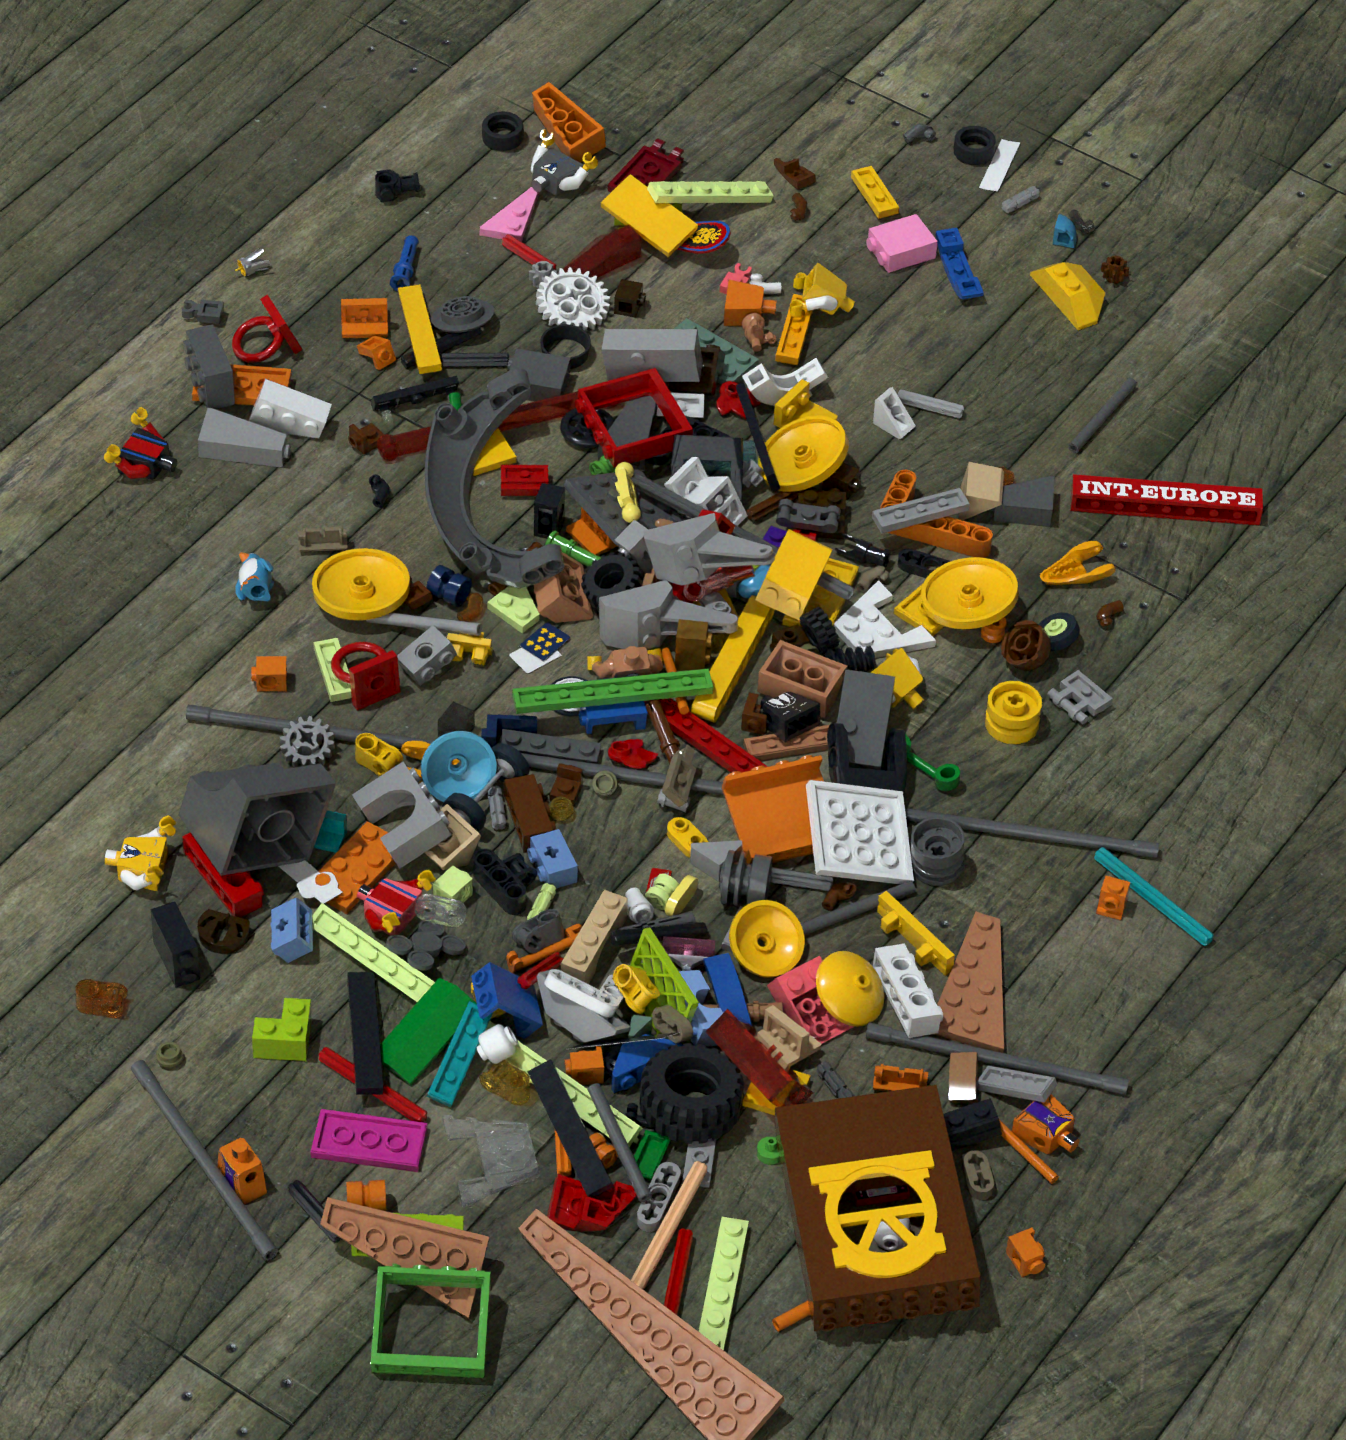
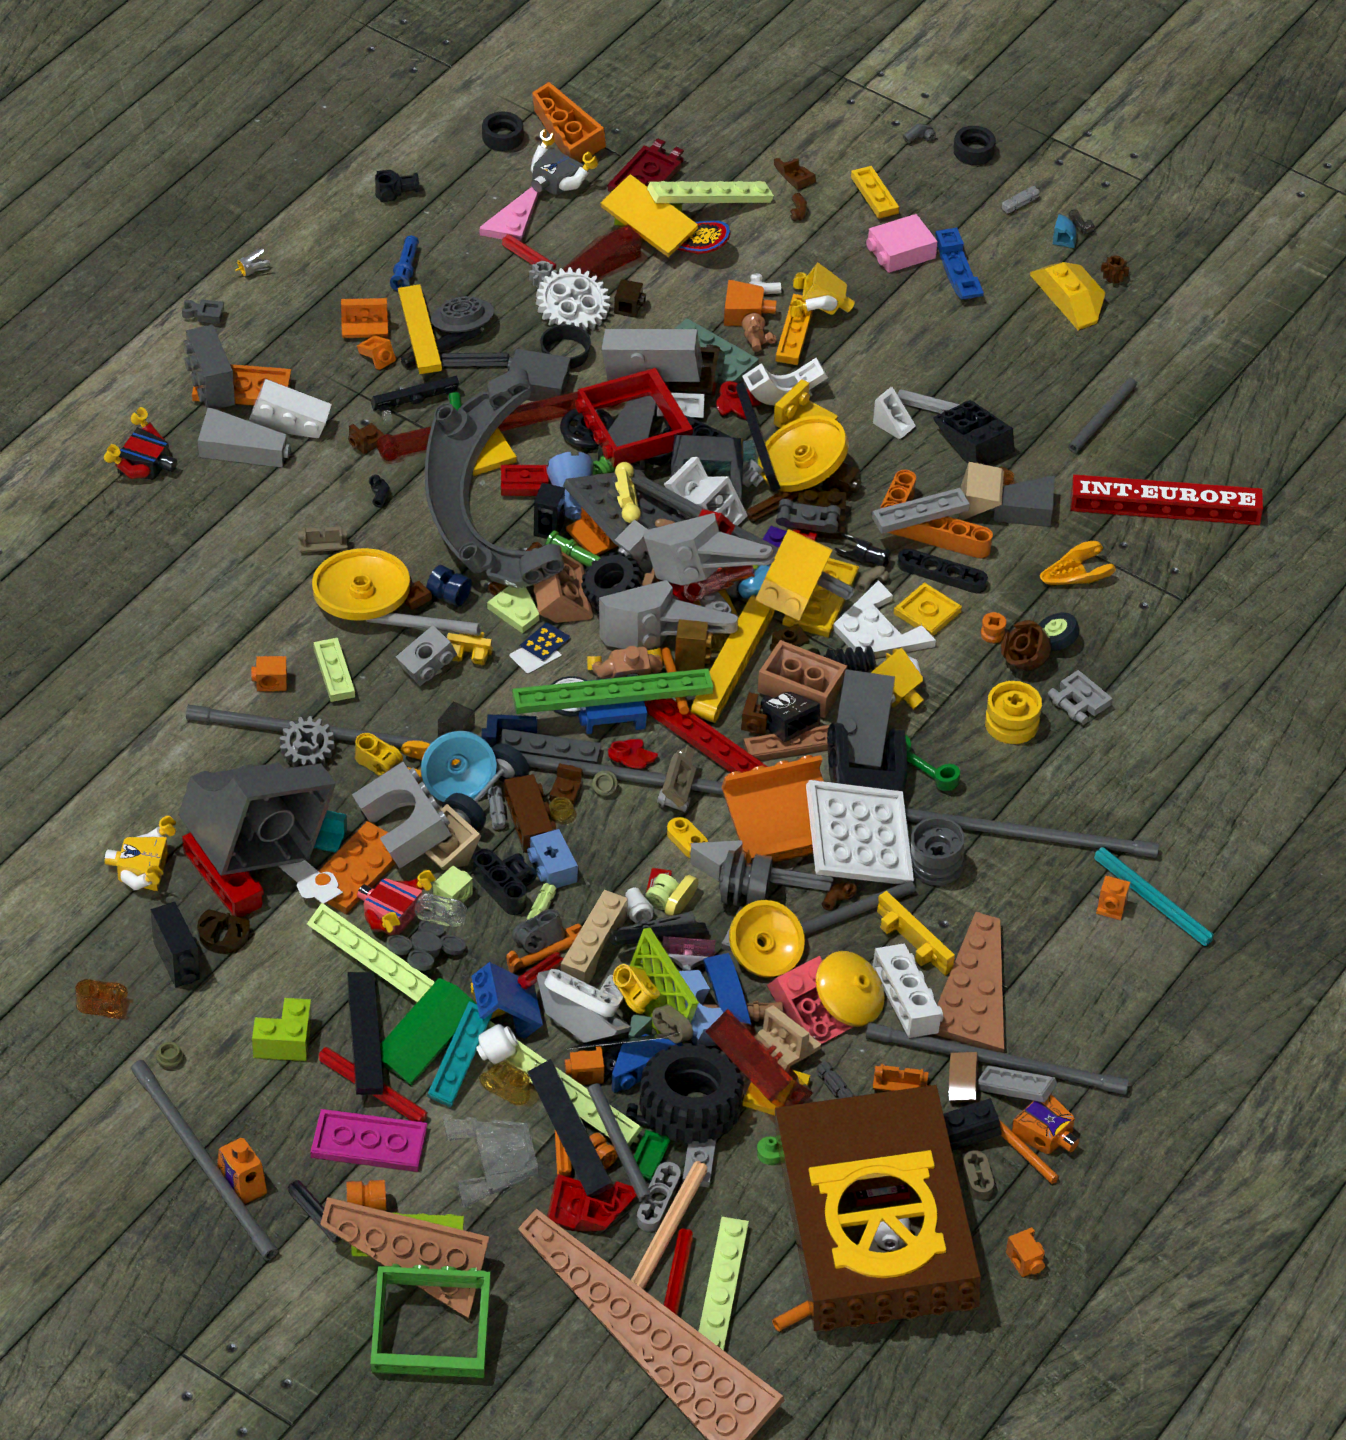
(254, 578): dark azure animal -> none
(277, 327): red tile -> none
(291, 930): medium blue brick -> none
(371, 679): red tile -> none
(474, 609): clear orange arm -> none
(567, 466): none -> medium blue cone
(669, 744): reddish brown pin -> none
(738, 275): coral plate -> none
(819, 630): black tyre -> none
(969, 593): yellow dish -> none
(976, 433): none -> black slope
(999, 165): white sticker -> none
(1107, 610): reddish brown arm -> none

